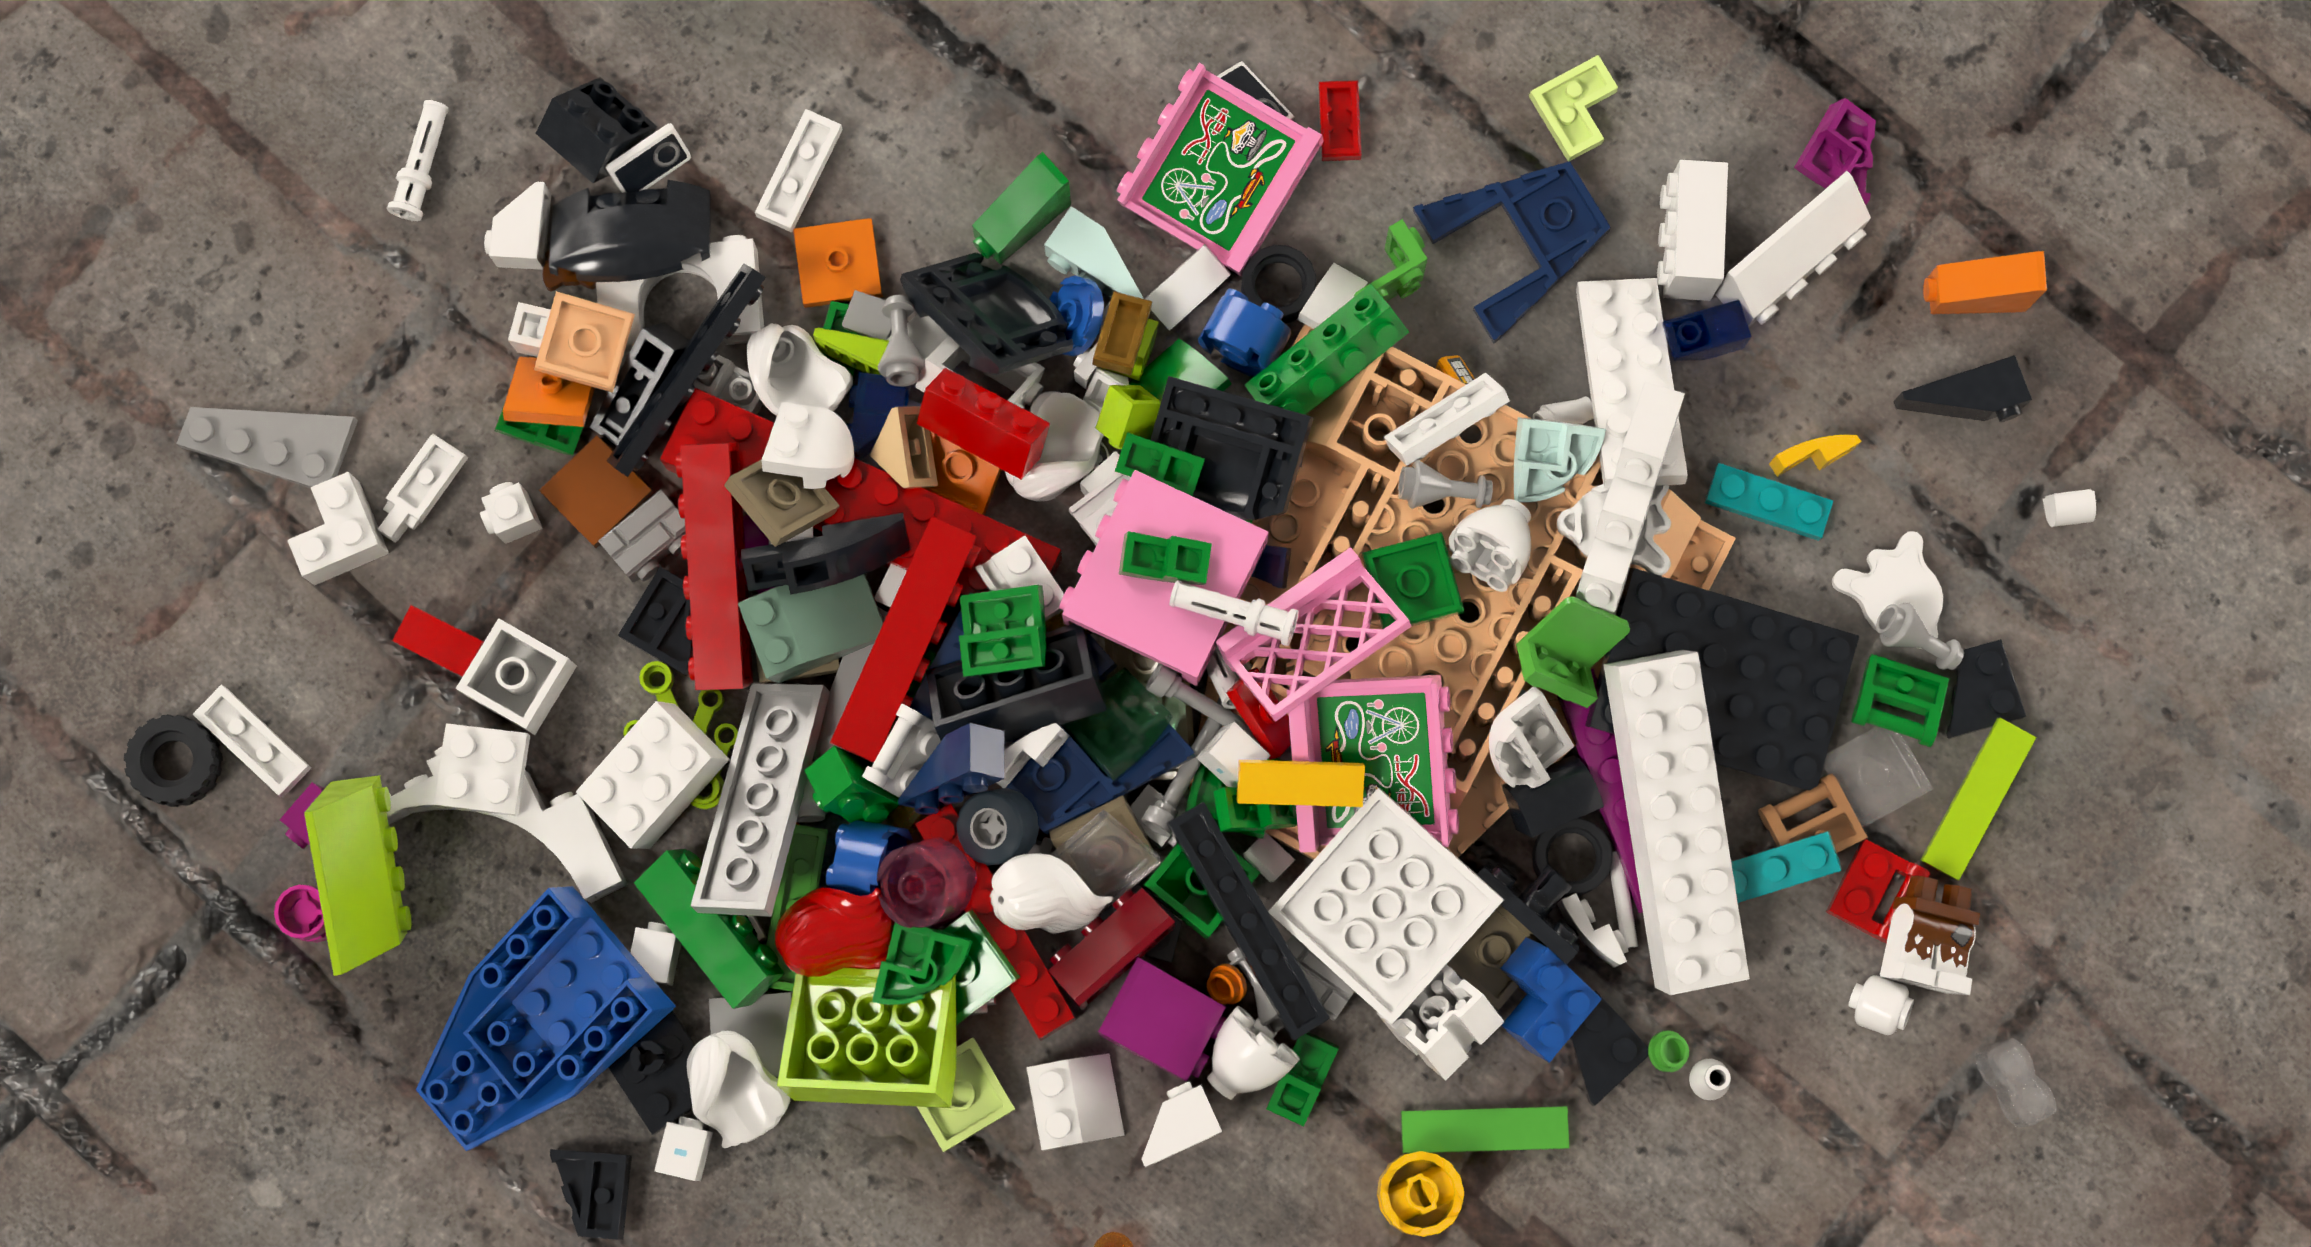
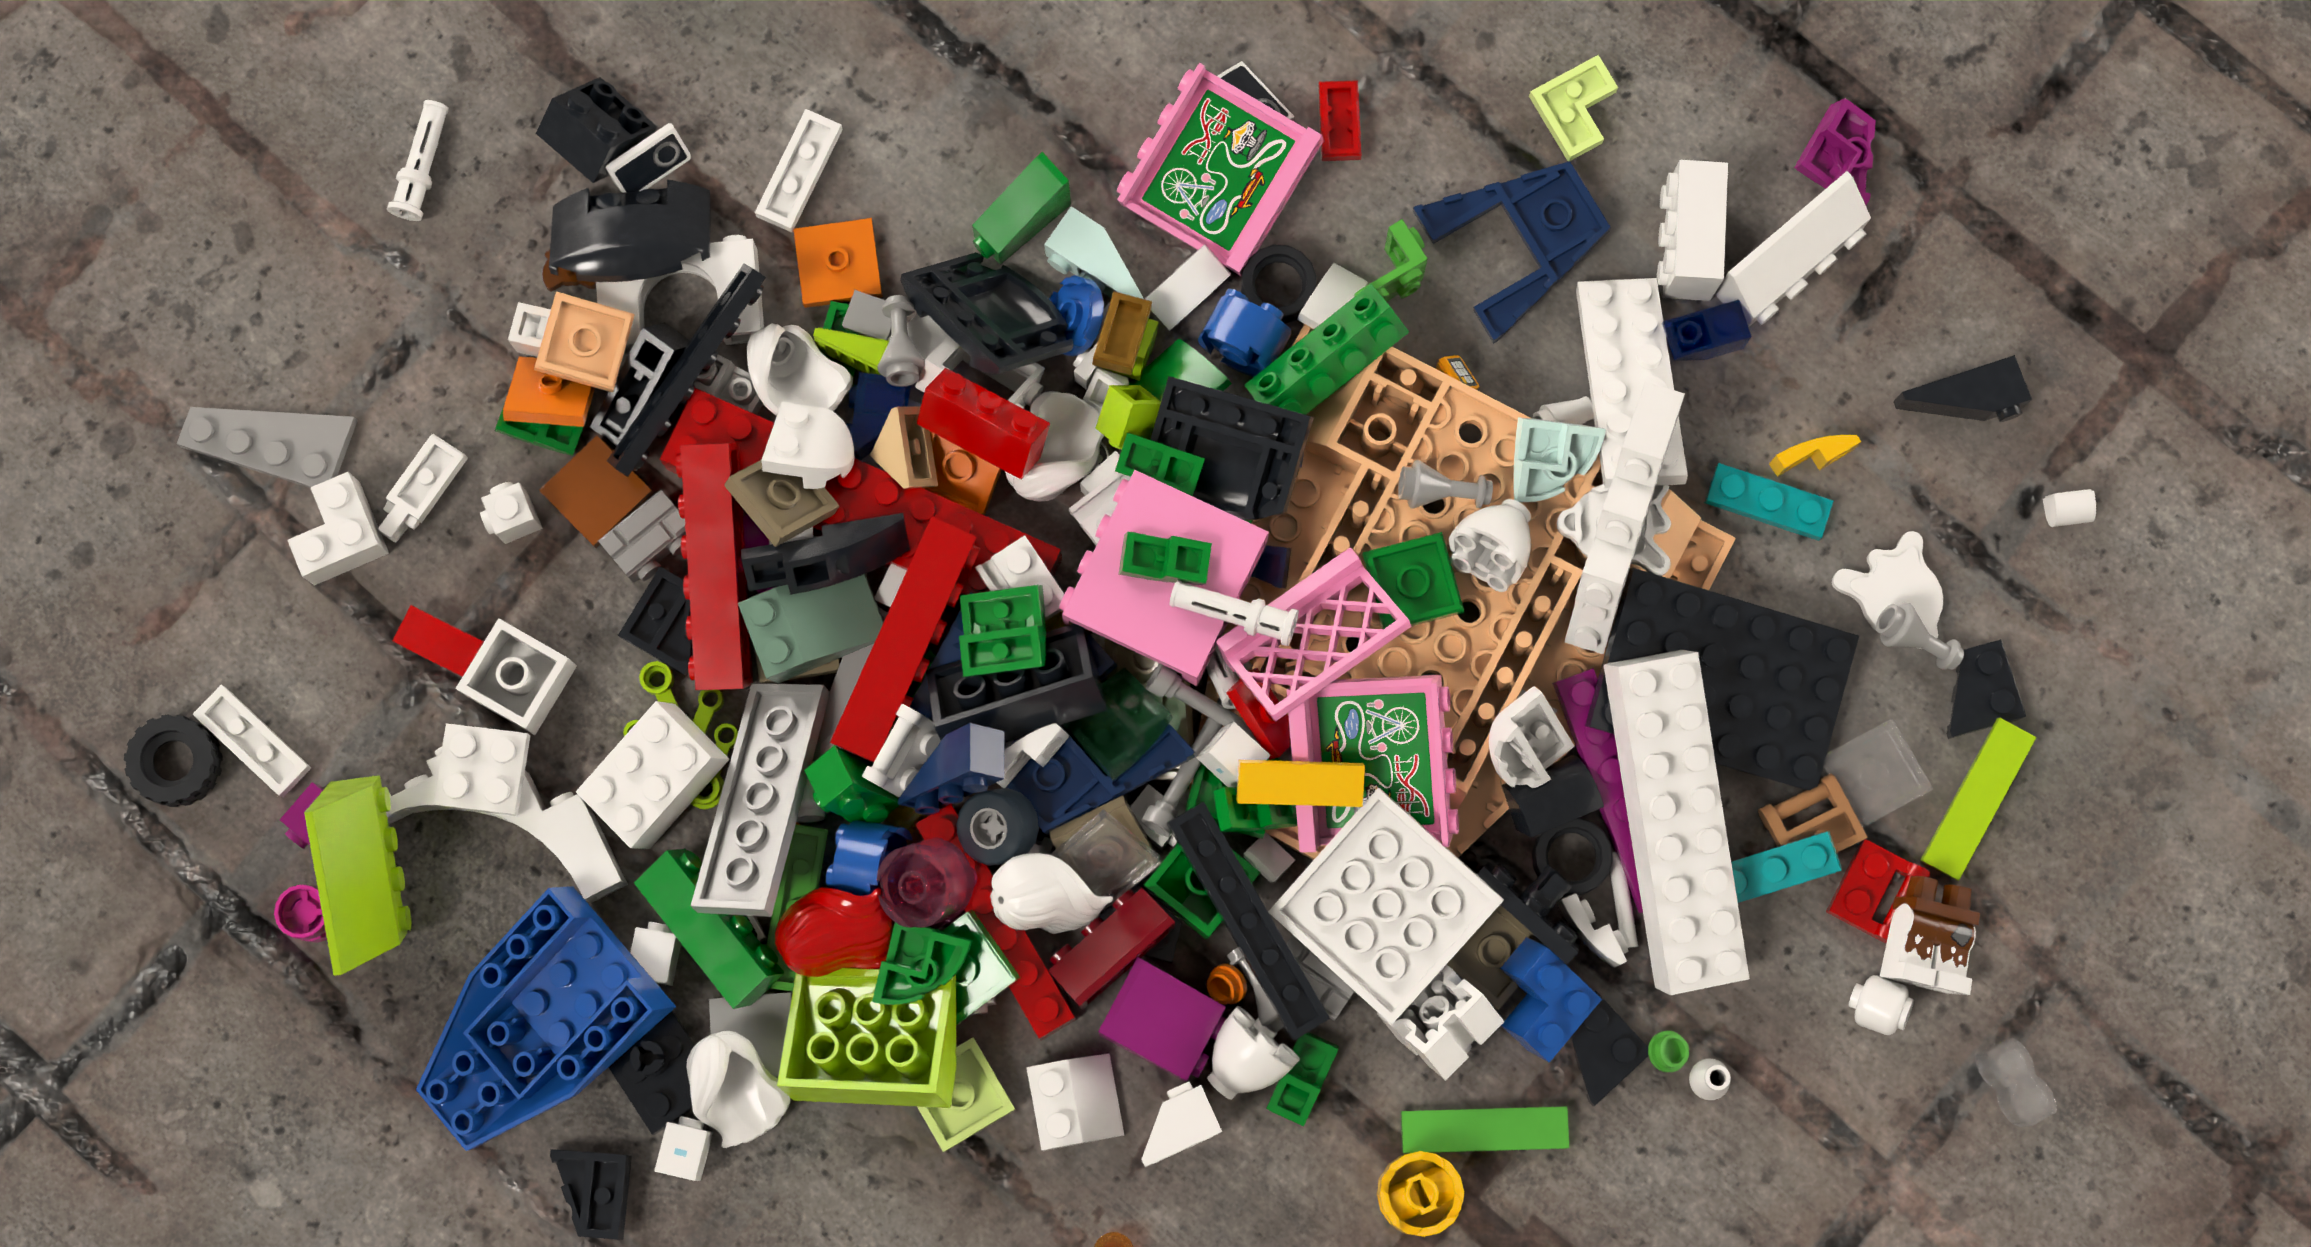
(521, 230): white slope -> none
(1446, 419): white plate -> none
(1566, 646): bright green bracket -> none
(1905, 689): green plate -> none
(1987, 285): orange slope -> none

